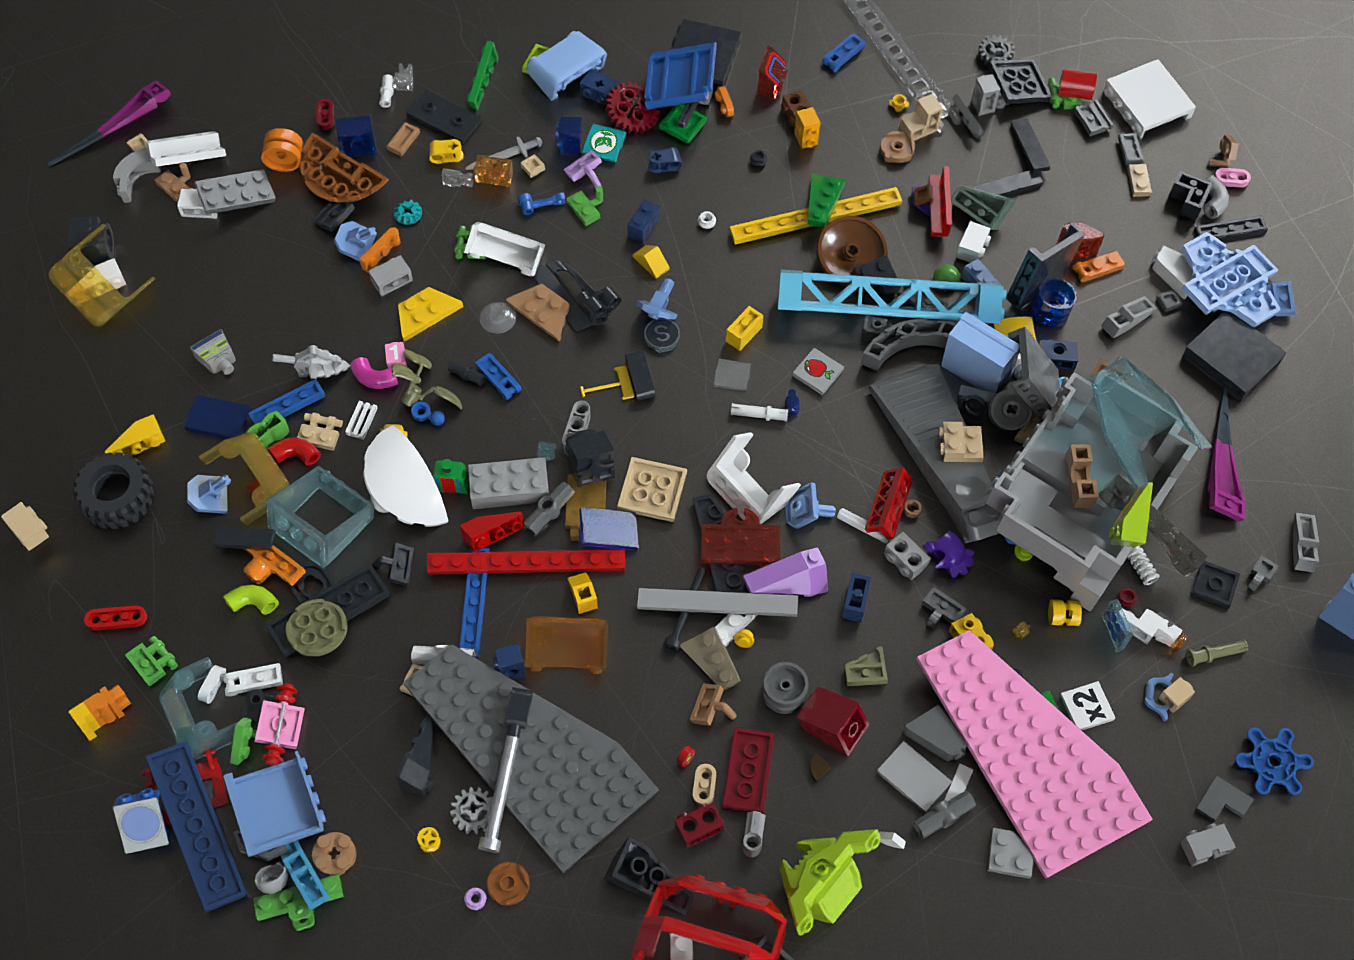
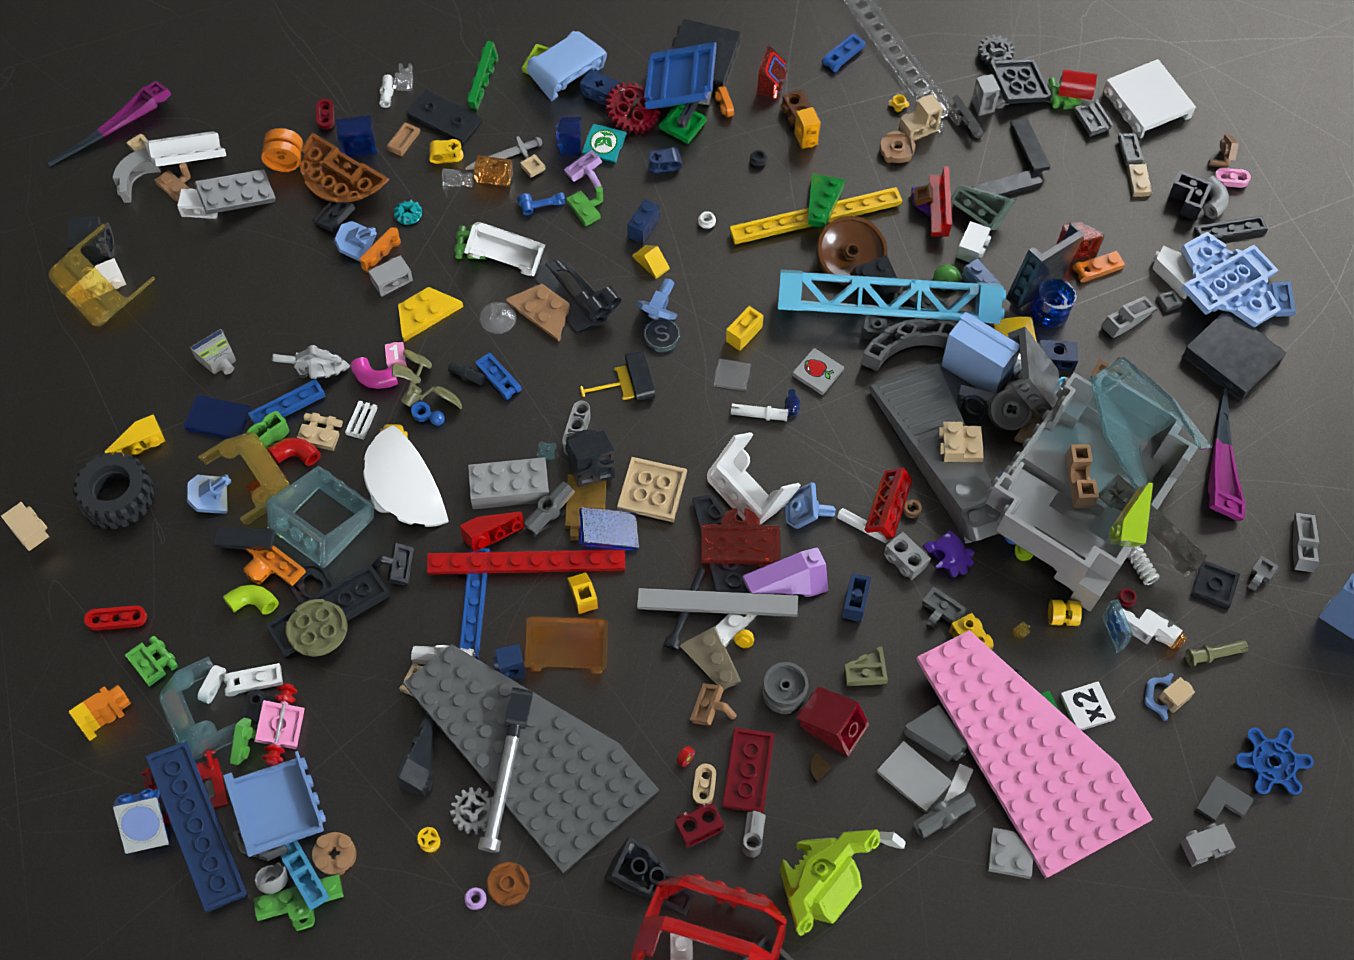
(451, 477): green torso -> none

